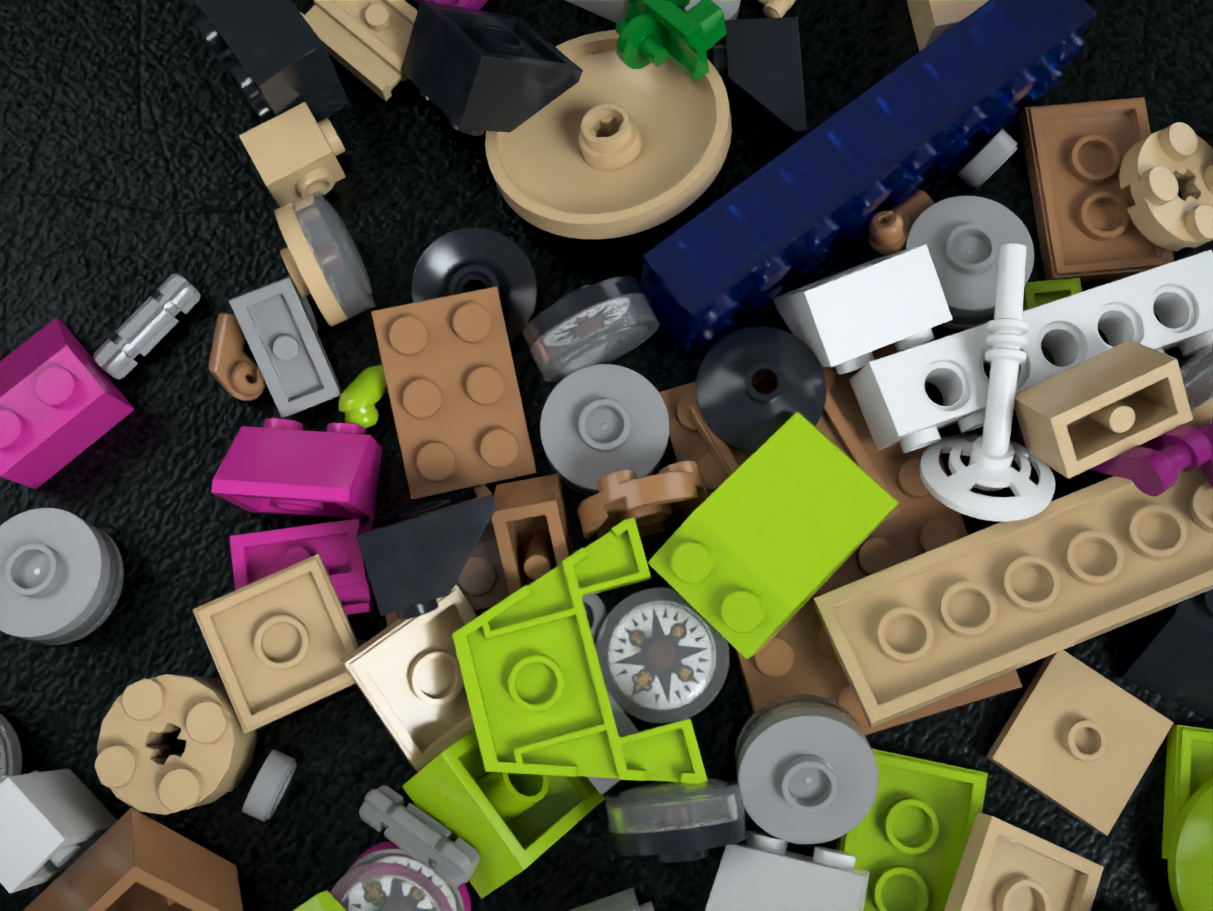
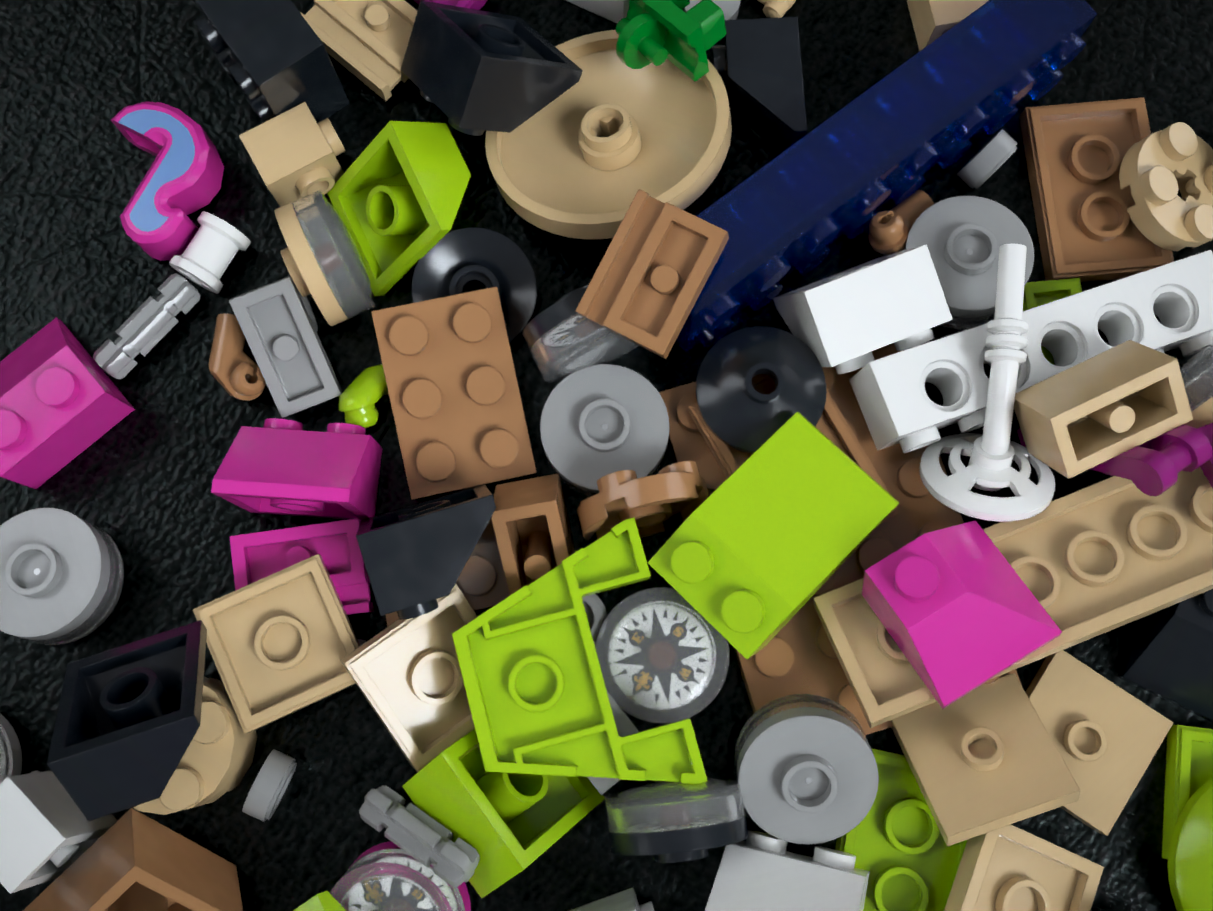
(128, 720): none -> black slope
(178, 181): none -> dark pink animal
(210, 252): none -> white bush
(401, 197): none -> lime slope
(652, 273): none -> medium nougat plate
(956, 609): none -> dark pink slope
(984, 760): none -> tan plate

